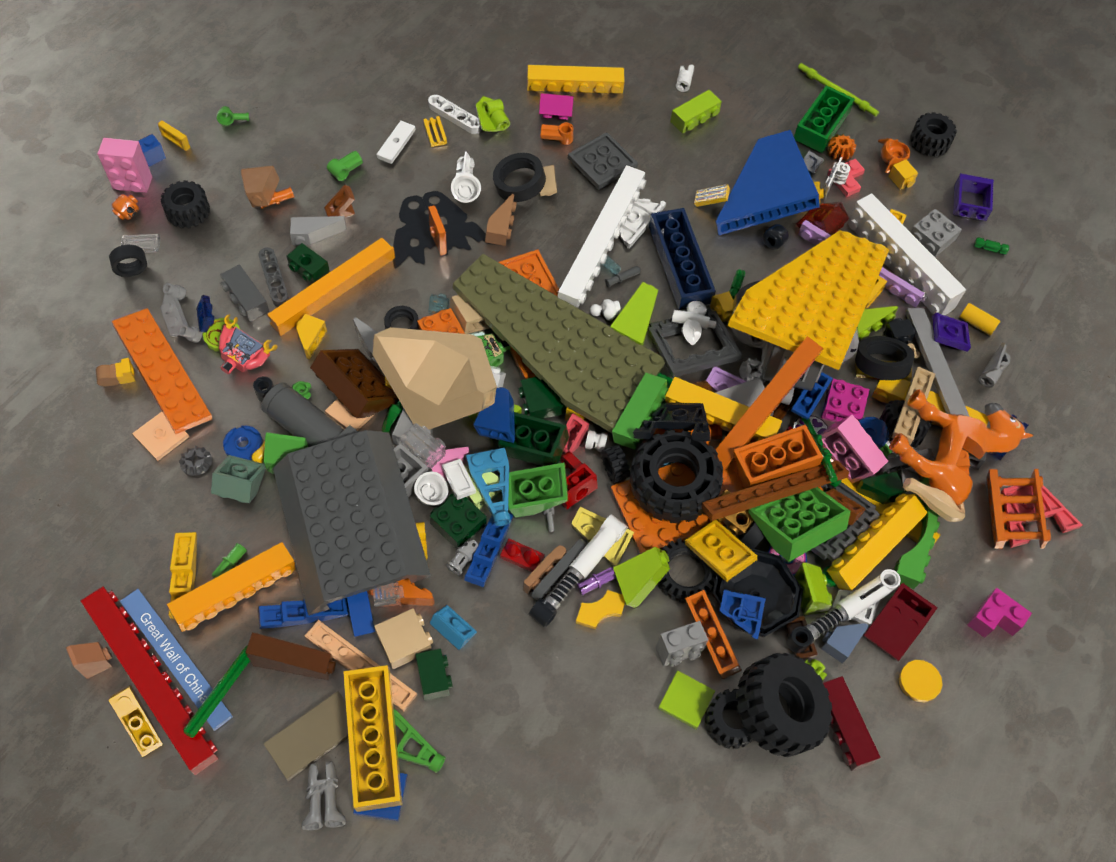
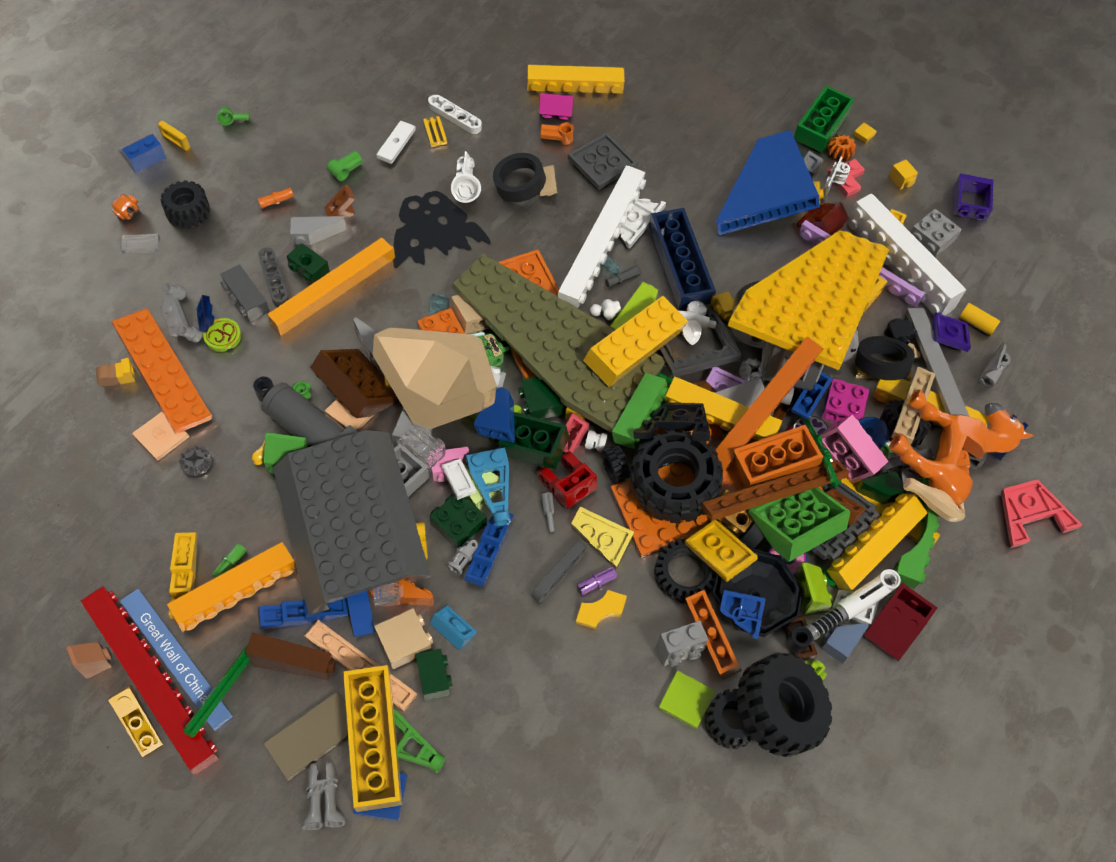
(125, 165): bright pink brick -> none
(126, 252): black tyre -> none
(237, 479): sand green slope -> none
(240, 349): torso -> none
(240, 434): blue tile -> none
(260, 184): medium nougat slope -> none
(310, 332): yellow slope -> none
(393, 413): green bar -> none
(401, 311): black tyre -> none
(431, 488): white helmet -> none
(437, 230): orange plate -> none
(492, 115): lime panel -> none
(499, 222): medium nougat slope -> none
(521, 555): red tile -> none
(537, 489): bright green slope -> none
(543, 569): medium nougat hinge -> none
(609, 533): piece -> none
(635, 341): none -> yellow brick
(641, 574): lime slope -> none
(684, 78): white hinge -> none
(695, 111): lime brick -> none
(712, 195): tile -> none
(737, 282): green axle -> none
(775, 236): black head -> none
(812, 74): lime bar -> none
(849, 727): dark red brick -> none
(864, 132): none -> yellow tile
(873, 320): lime slope -> none
(893, 152): orange piece -> none
(920, 681): yellow tile -> none
(933, 134): black tyre -> none
(991, 245): green axle -> none
(998, 517): orange fence -> none
(1000, 611): dark pink brick -> none

